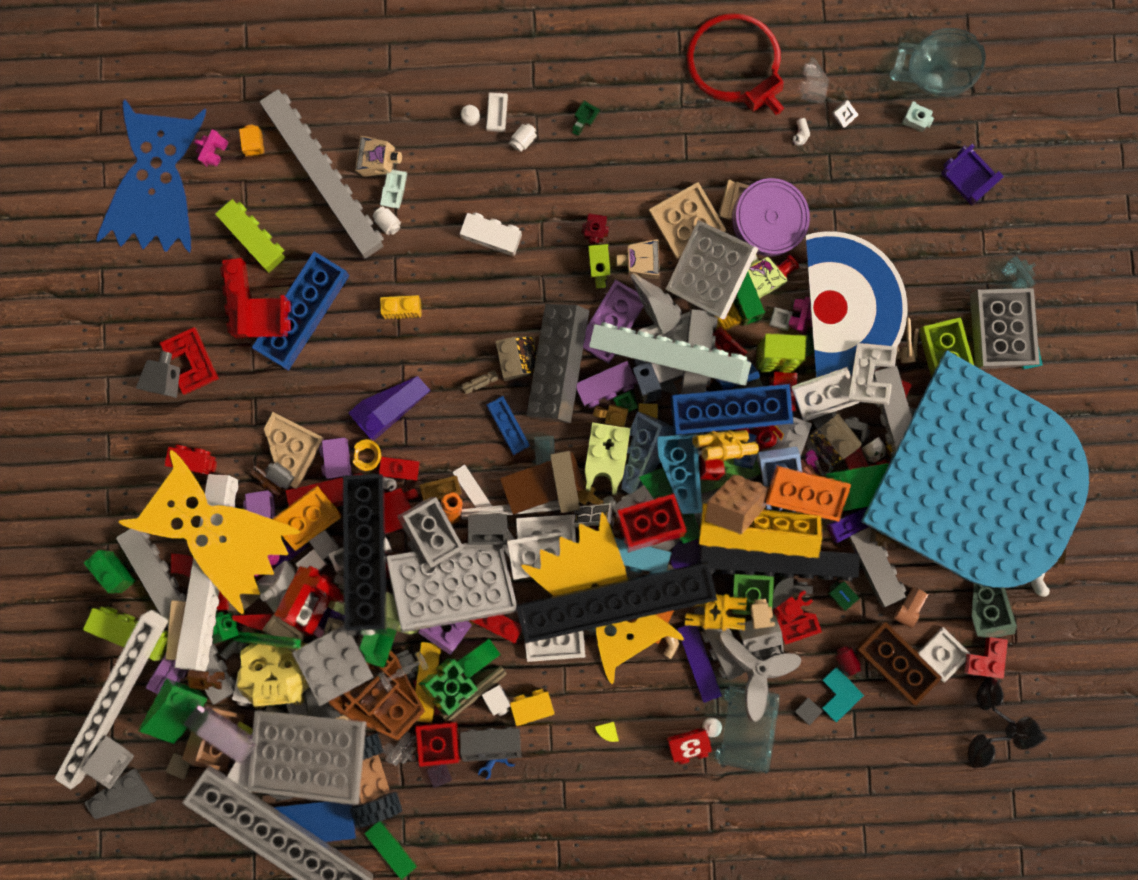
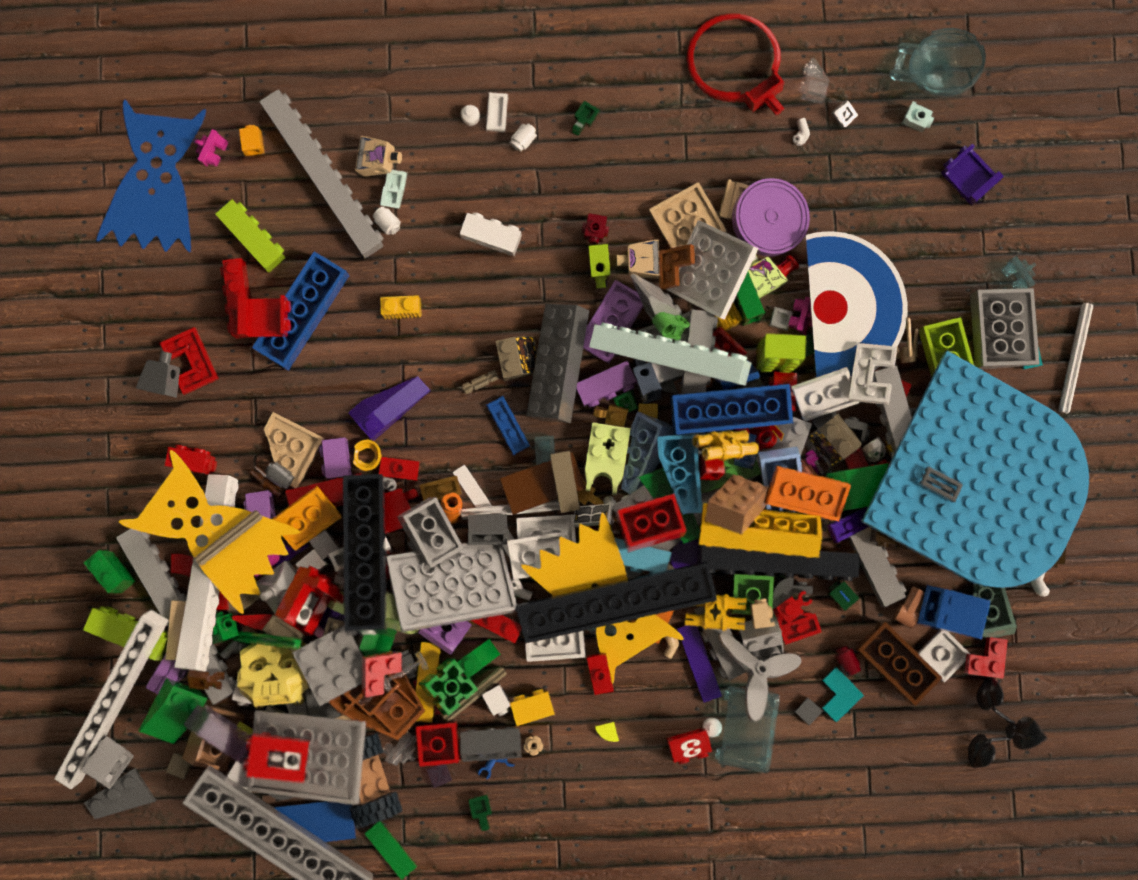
(228, 537): none -> dark tan axle
(258, 757): none -> red brick
(374, 669): none -> plate
(480, 808): none -> dark green plate
(519, 591): none -> white arm
(533, 740): none -> tan plate
(600, 673): none -> red plate
(669, 264): none -> dark orange plate
(670, 325): none -> bright green piece
(925, 477): none -> dark grey tile
(954, 612): none -> blue slope
(1075, 358): none -> white axle

